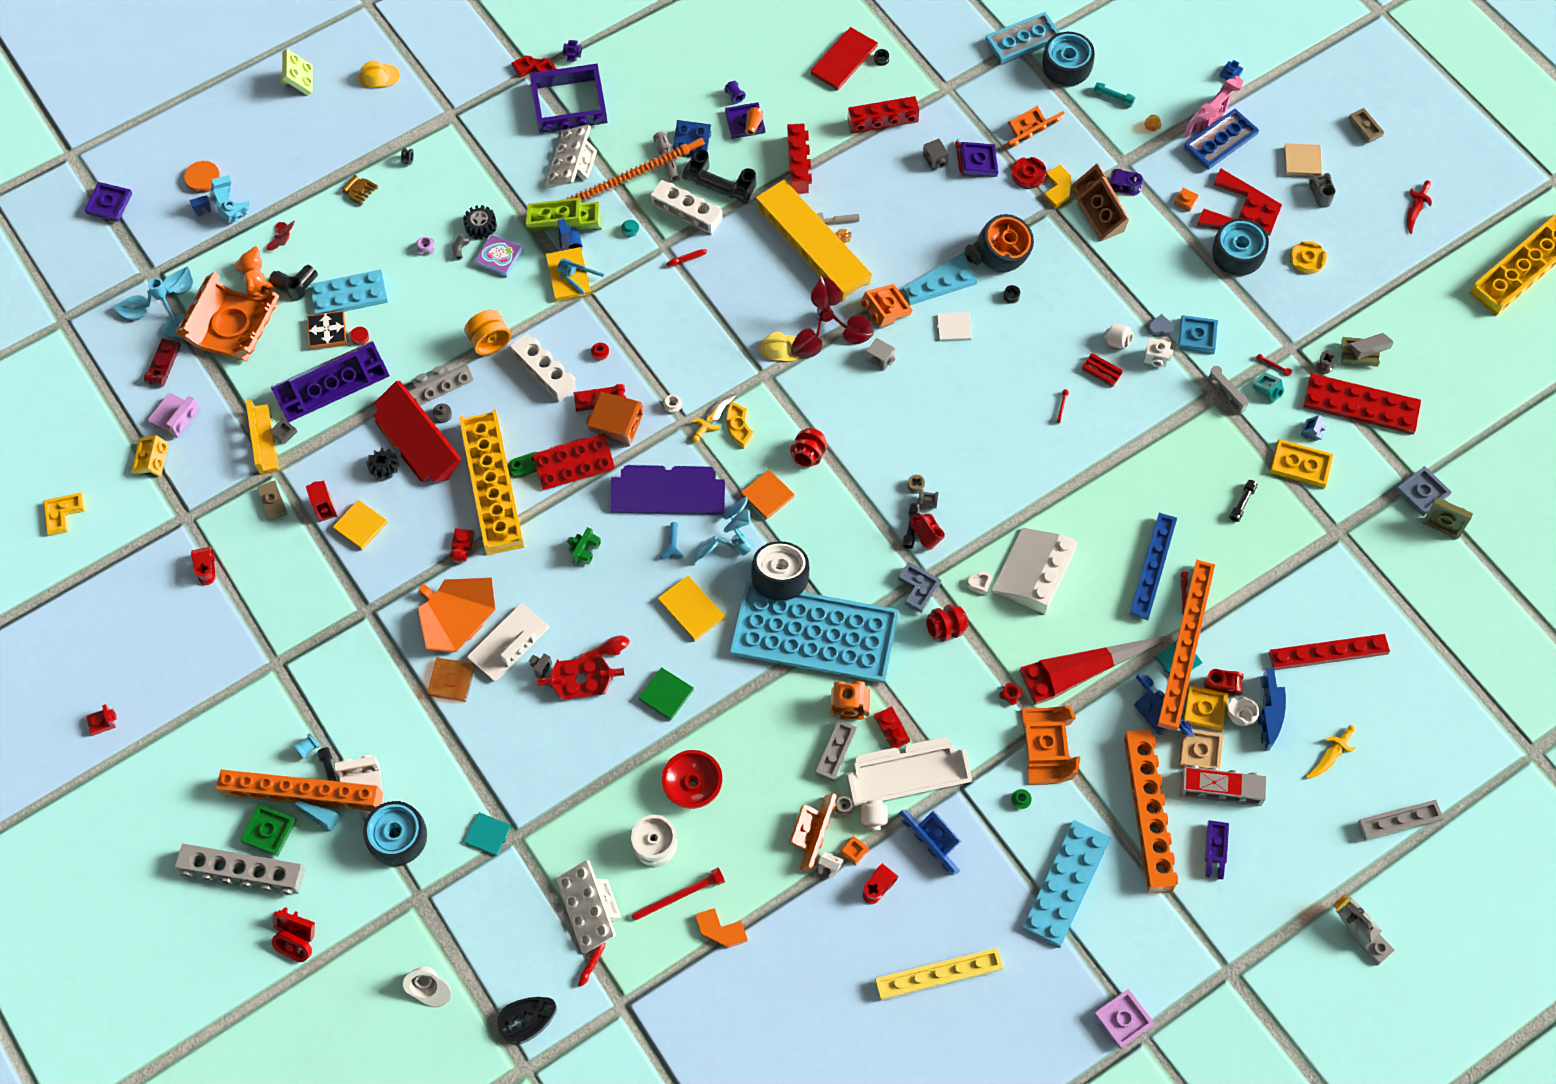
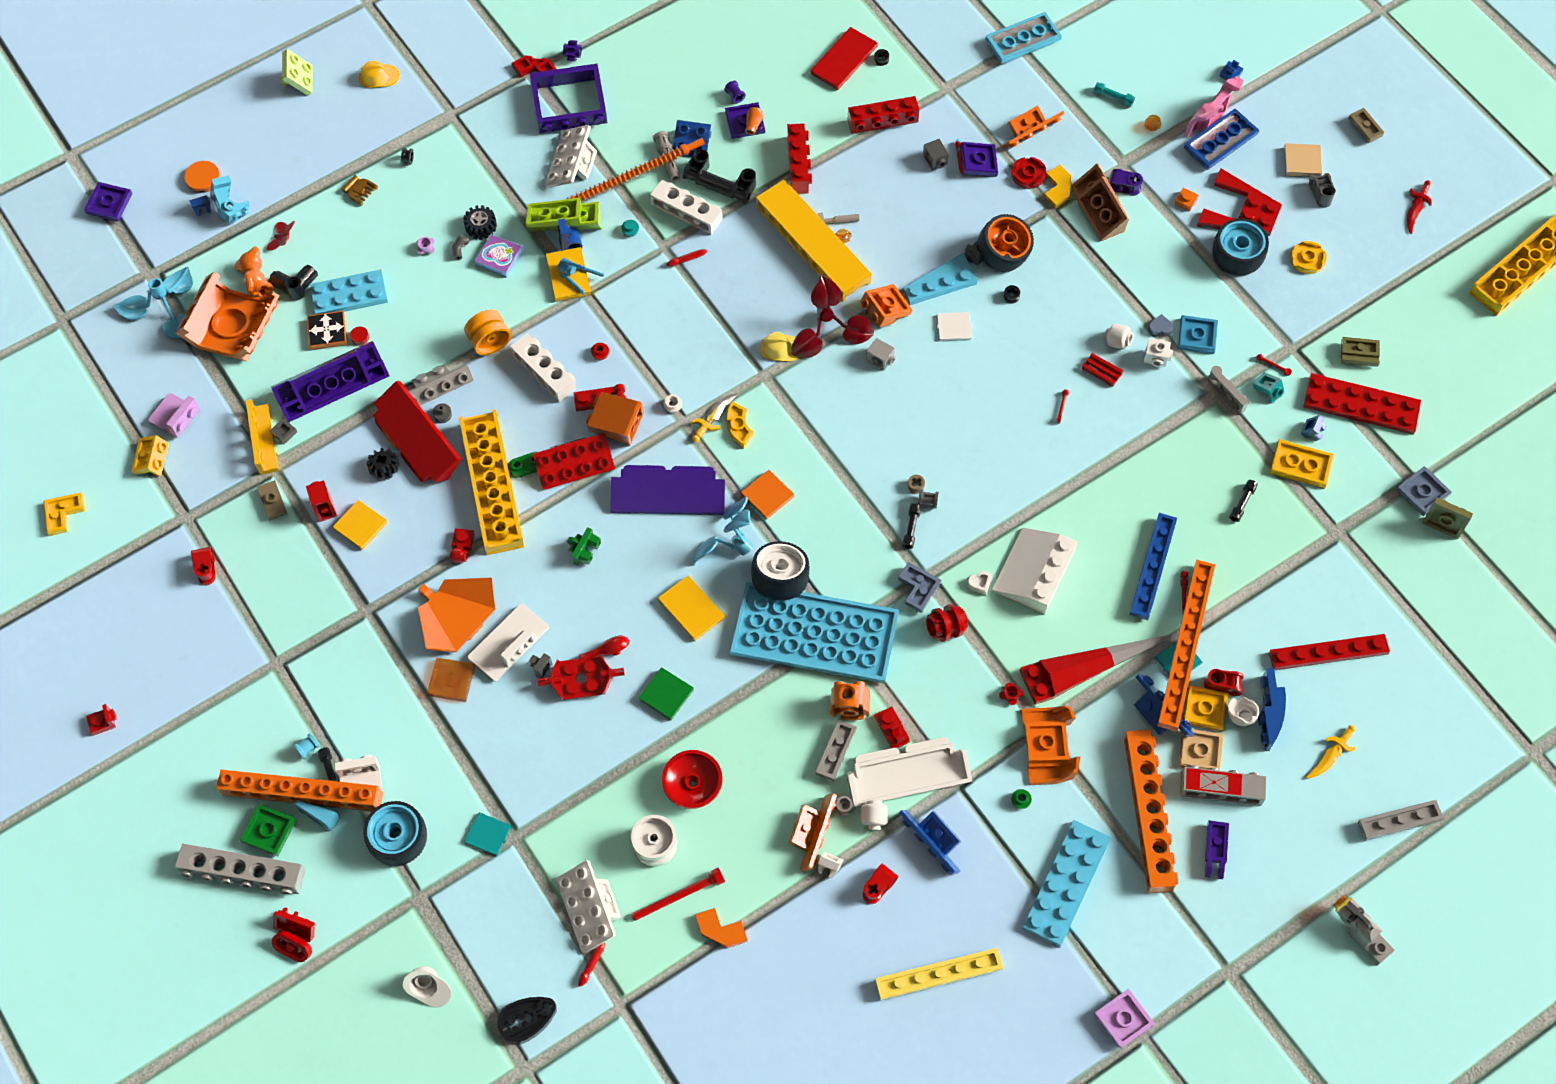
(162, 362): dark red plate -> none
(672, 549): dark azure piece -> none
(808, 447): red piece -> none
(854, 850): orange tile -> none
(928, 530): red piece -> none
(1068, 58): wheel -> none
(1326, 362): dark grey bush -> none
(1371, 345): light grey slope -> none

